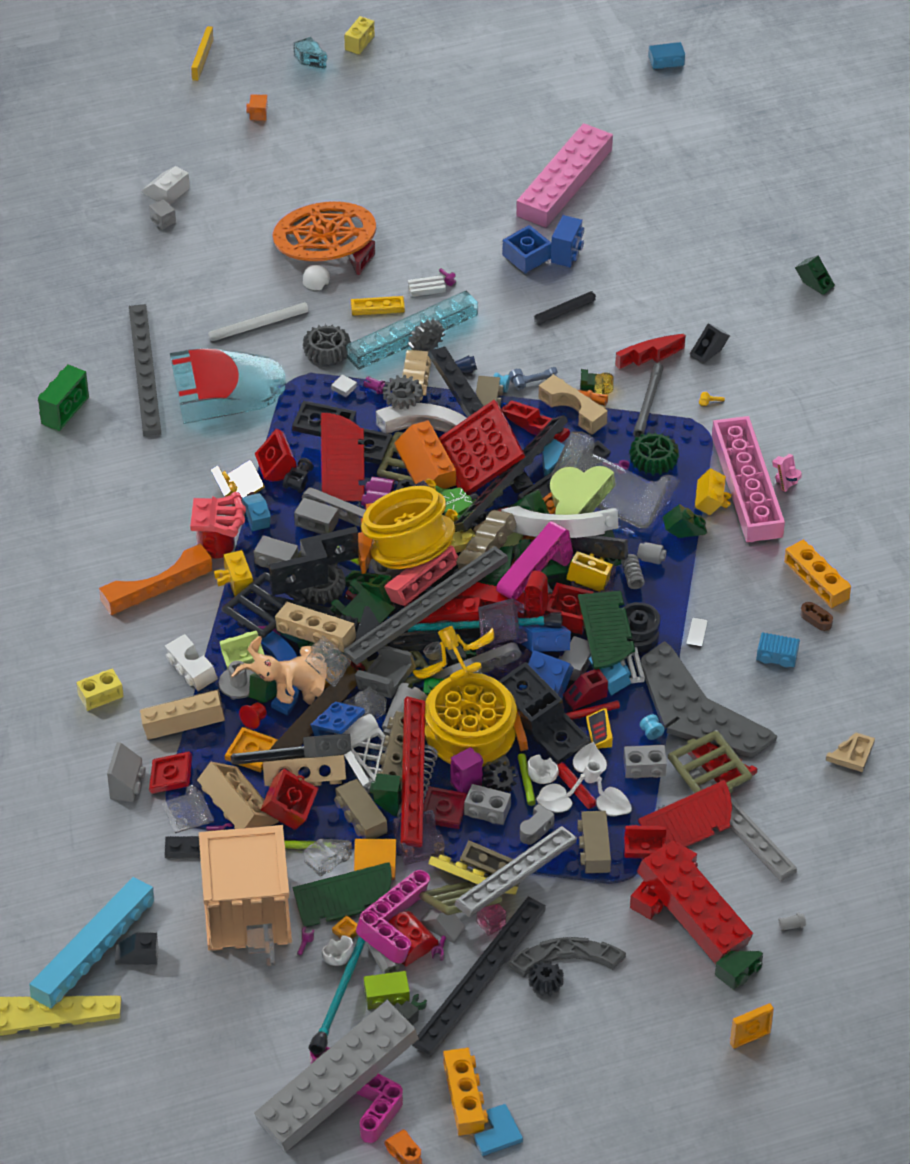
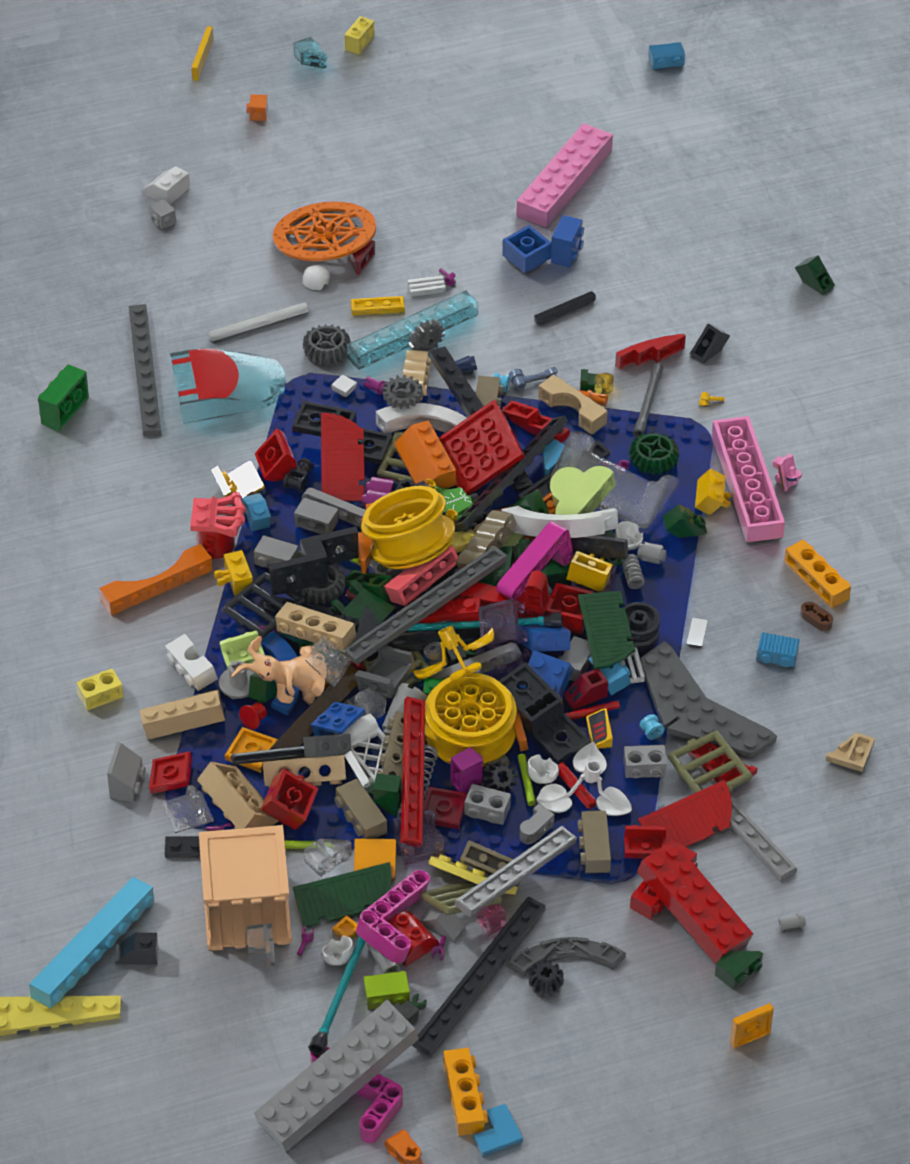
(629, 531): none -> white hair

